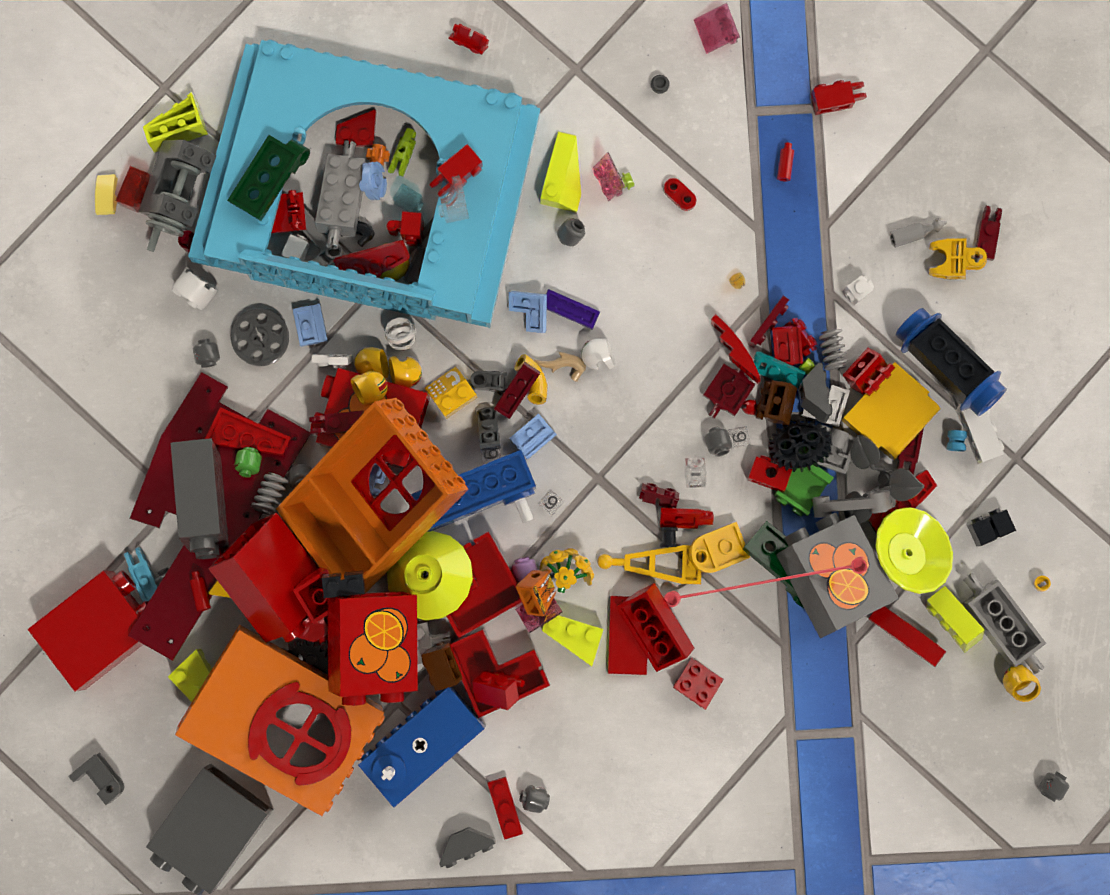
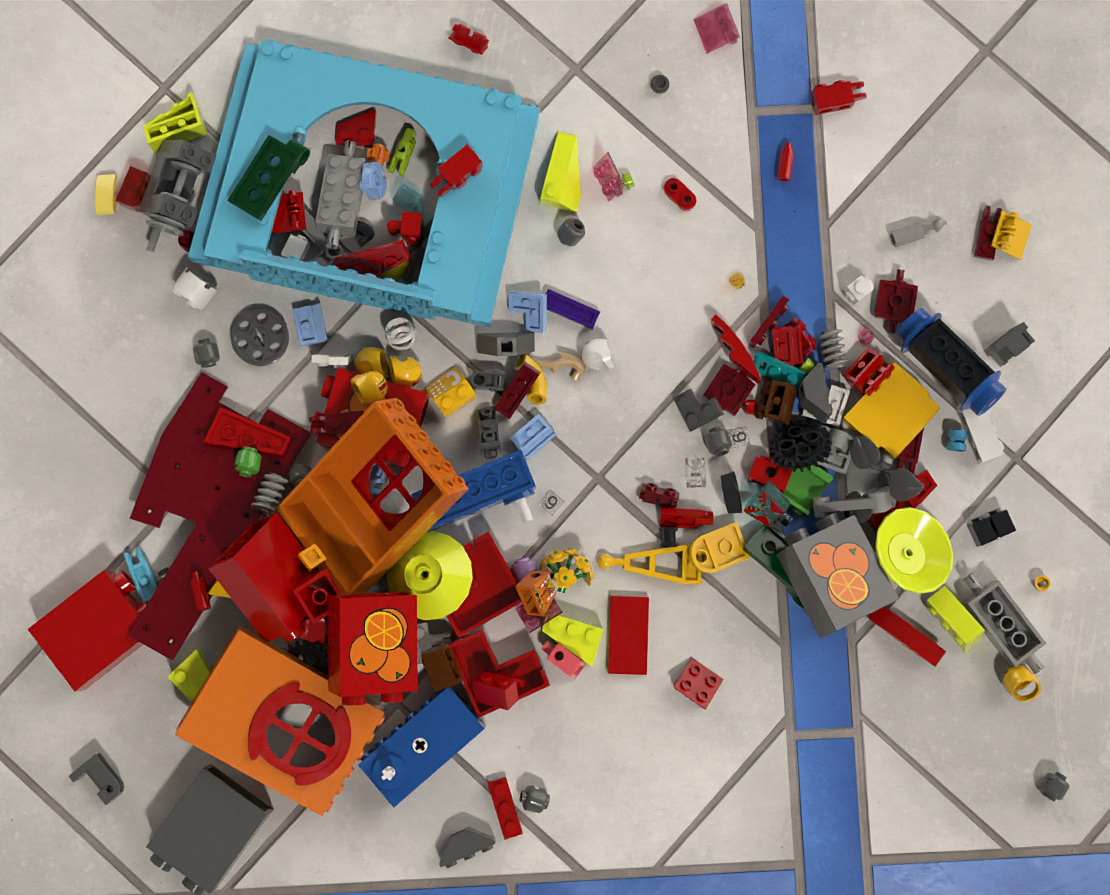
(199, 497): dark grey brick -> none
(312, 557): none -> light orange tile
(351, 584): black piece -> none
(454, 205): clear arch -> none
(506, 343): none -> dark grey slope
(569, 664): none -> coral torso
(655, 627): red slope -> none
(695, 414): none -> dark grey plate
(731, 493): none -> black tyre
(769, 506): none -> clear light blue torso
(858, 565): coral piece -> none
(864, 332): none -> clear pink hinge
(895, 301): none -> dark red plate
(965, 258): yellow piece -> none
(1010, 344): none -> dark grey panel
(1011, 234): none -> yellow hinge

